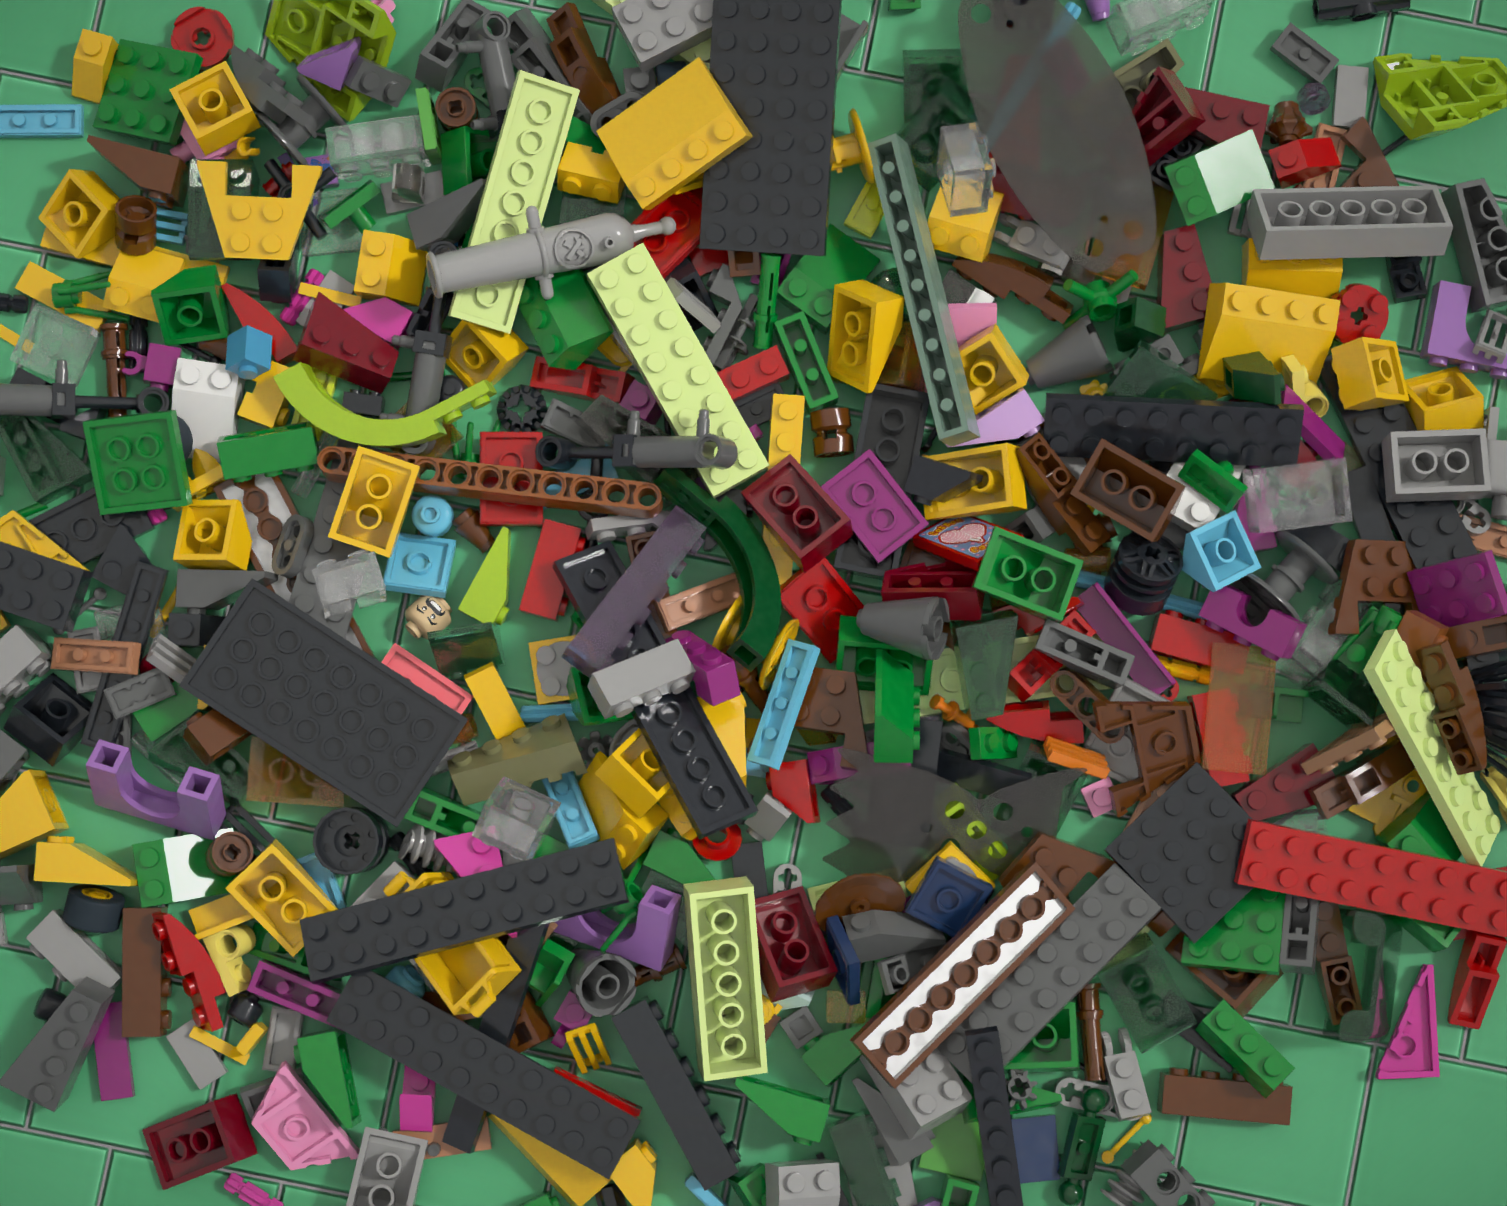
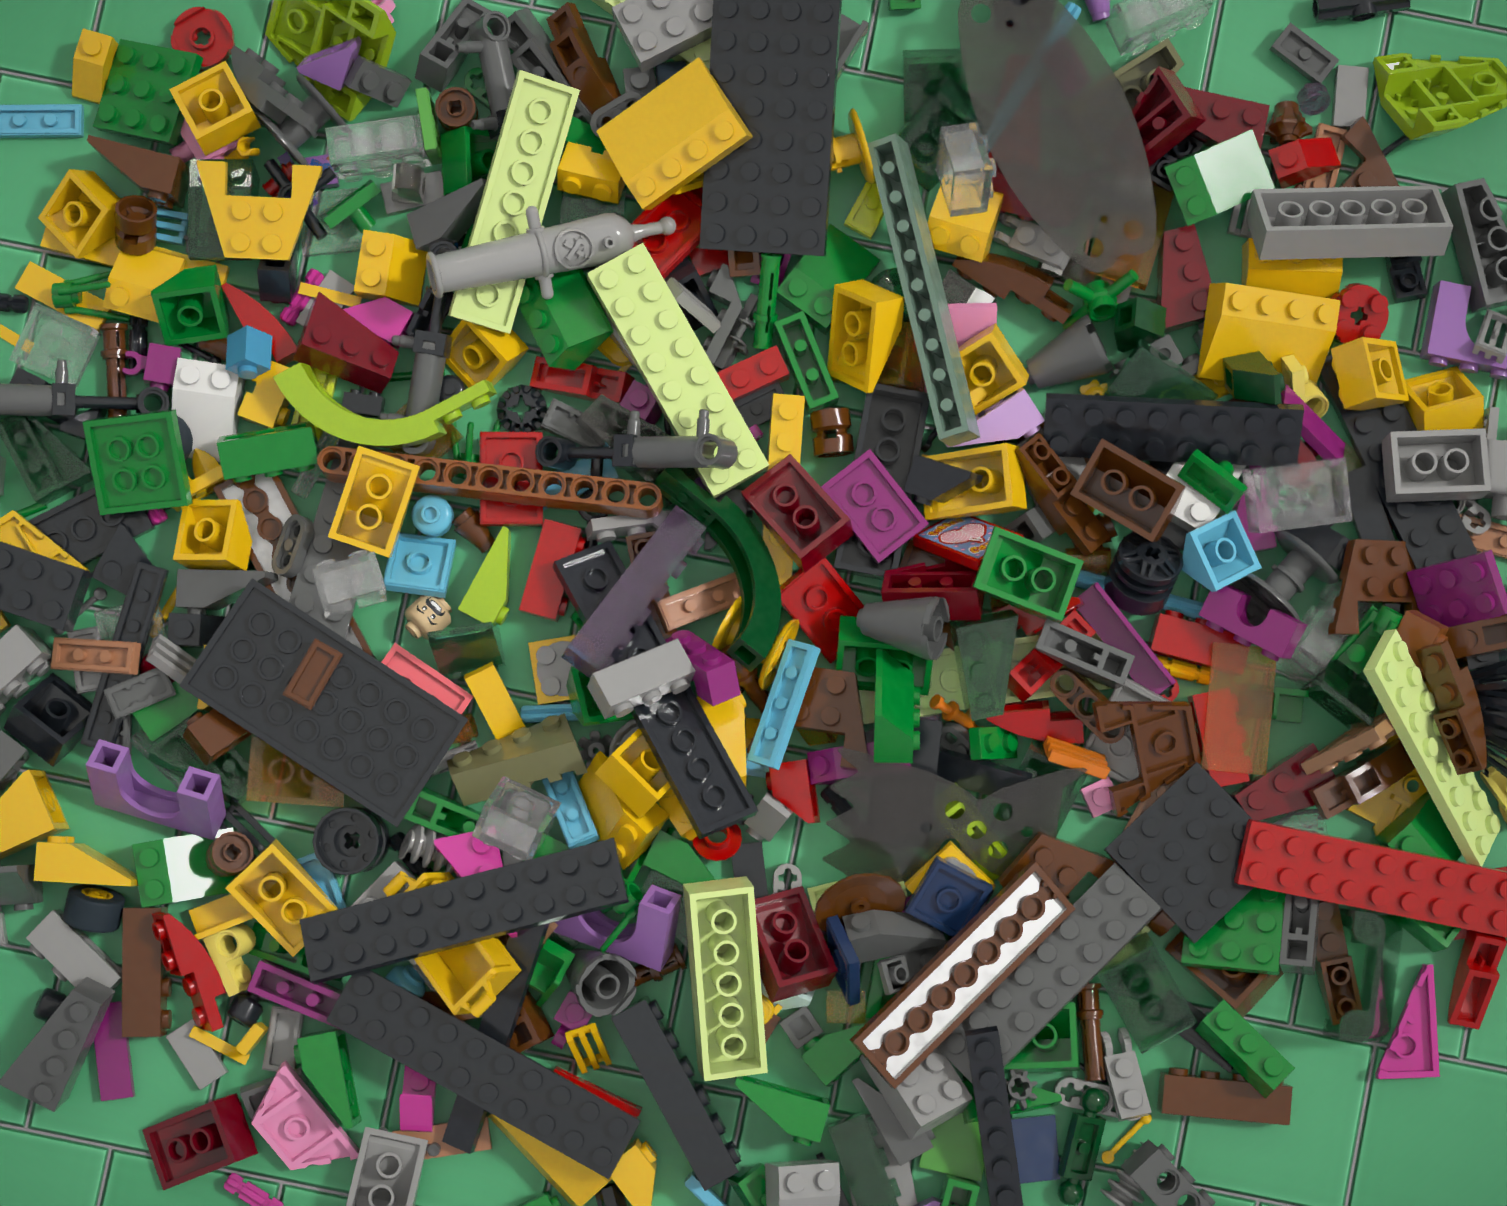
(313, 674): none -> reddish brown tile

